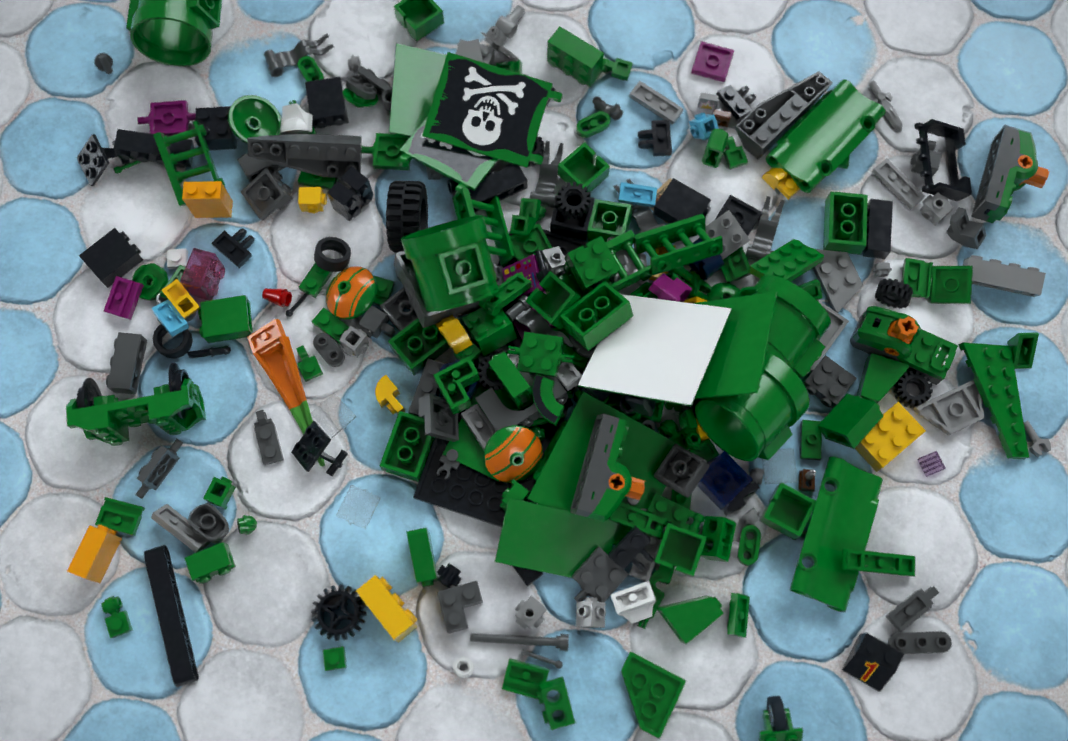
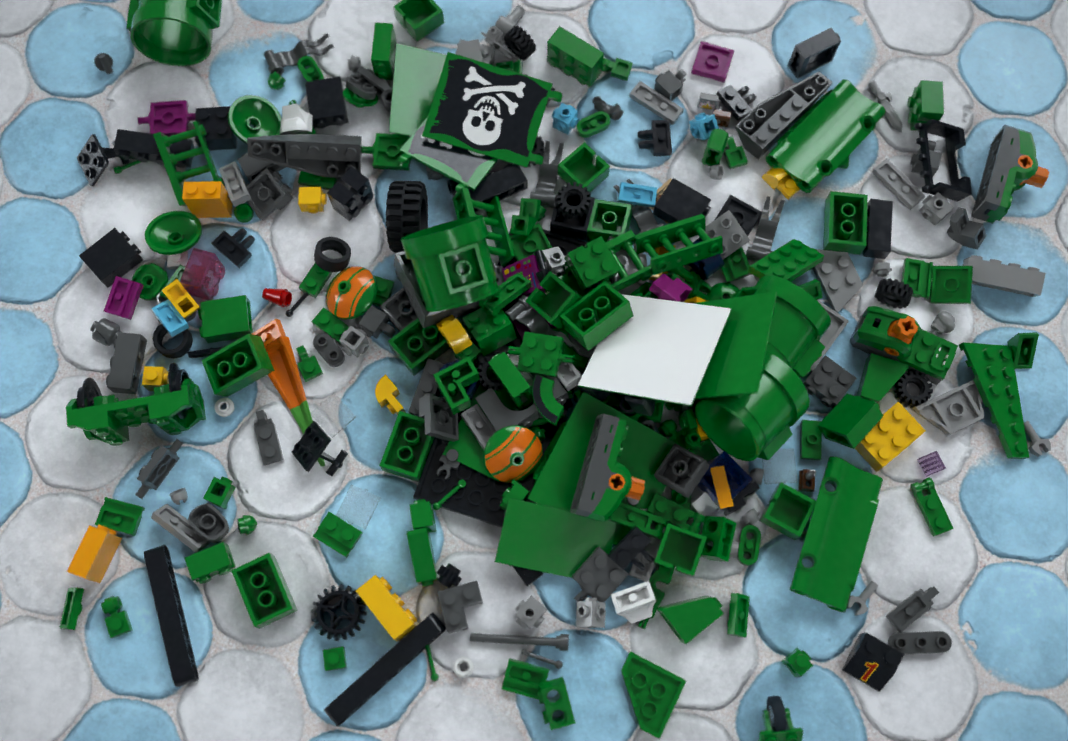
(72, 608): none -> green plate
(105, 331): none -> dark grey head
(154, 377): none -> yellow brick
(173, 232): none -> green dish
(178, 495): none -> light grey hinge
(226, 412): none -> white plate
(234, 184): none -> light grey plate
(237, 365): none -> green brick
(243, 213): none -> green tile
(264, 590): none -> green brick
(276, 81): none -> green plate
(337, 534): none -> green plate
(383, 50): none -> green brick
(384, 669): none -> black beam
(422, 515): none -> green brick
(434, 676): none -> green hinge
(461, 484): none -> green hinge
(520, 43): none -> black tyre
(565, 118): none -> medium azure brick
(670, 85): none -> dark grey brick
(704, 505): none -> white slope
(716, 171): none -> light grey hinge
(721, 487): none -> light orange sticker
(798, 662): none -> green brick
(814, 52): none -> black window
(861, 600): none -> light grey bar
(878, 562): green plate -> none
(926, 103): none -> green piece
(931, 507): none -> green plate
(943, 323): none -> light grey piece

